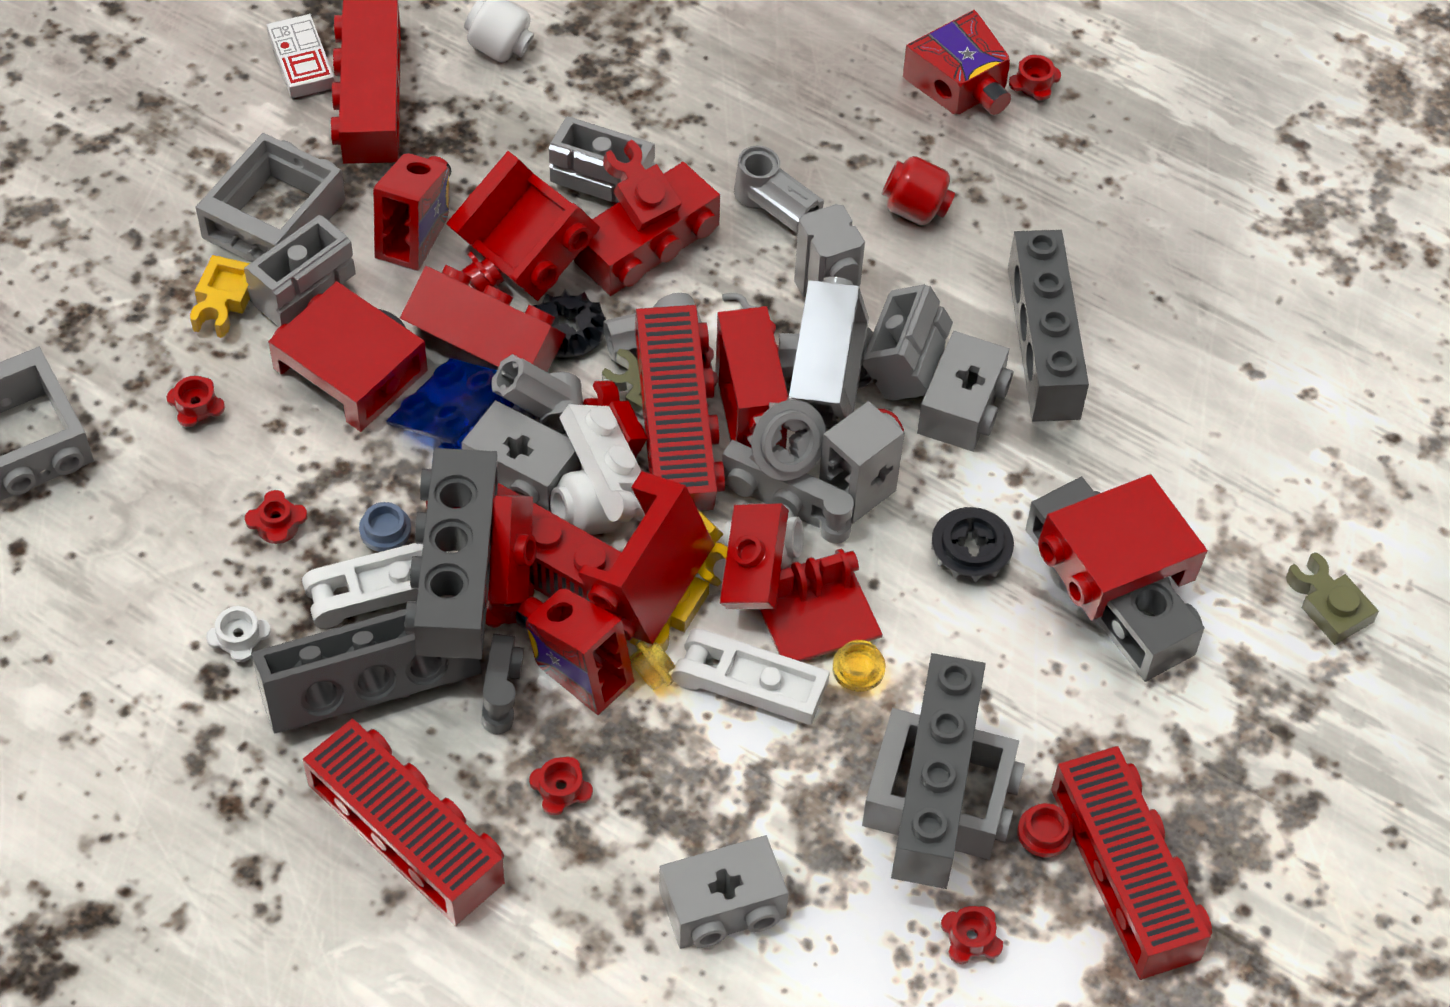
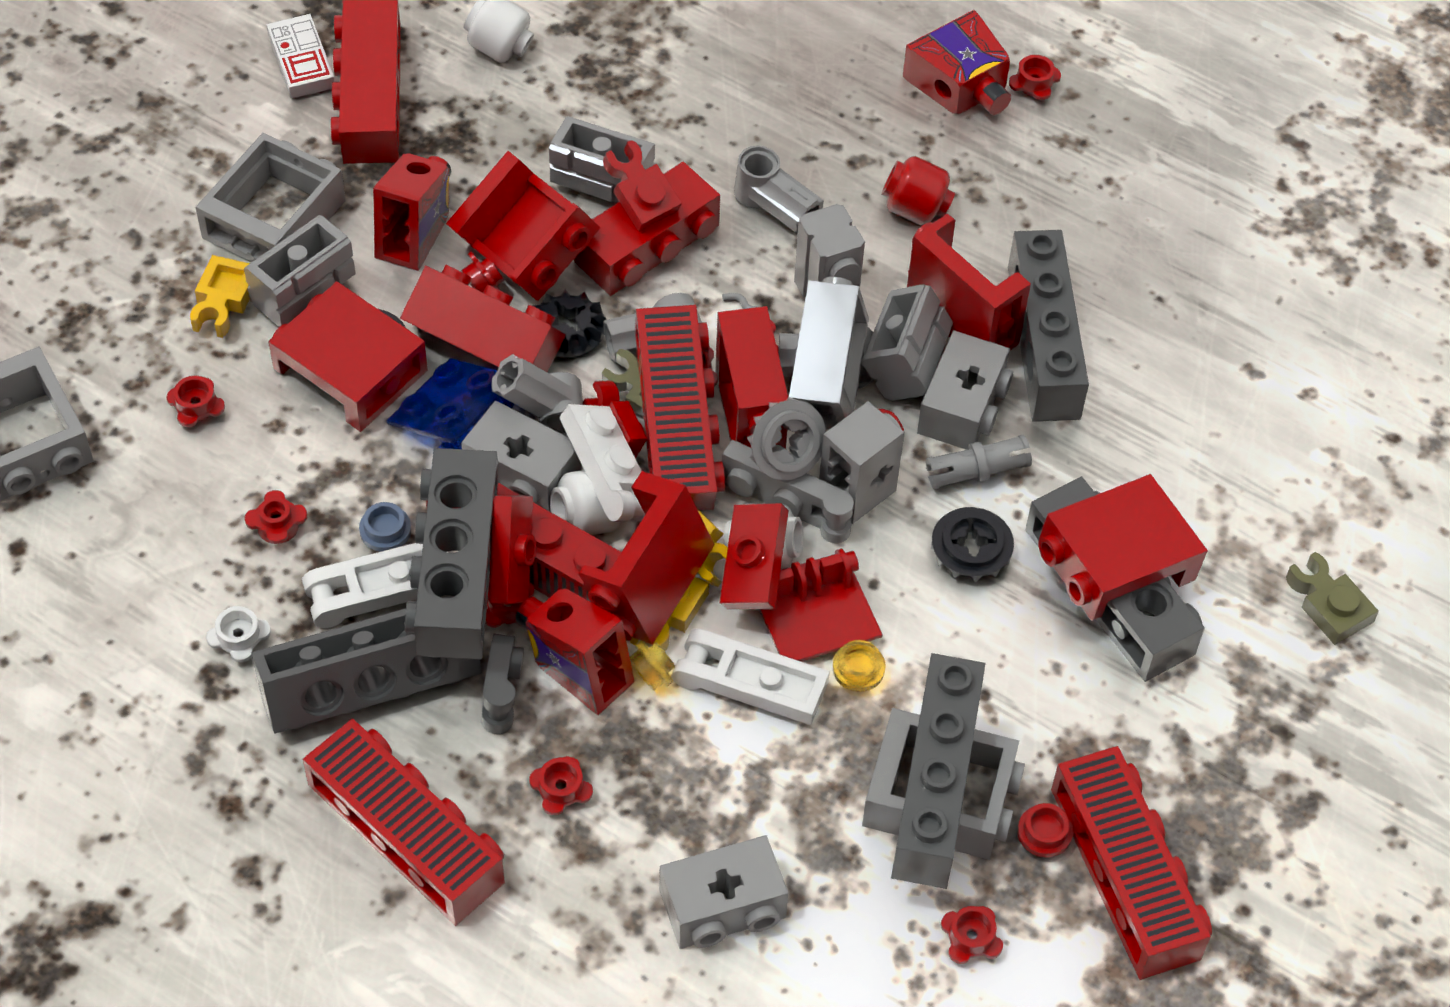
(967, 295): none -> red panel
(978, 461): none -> light grey pin

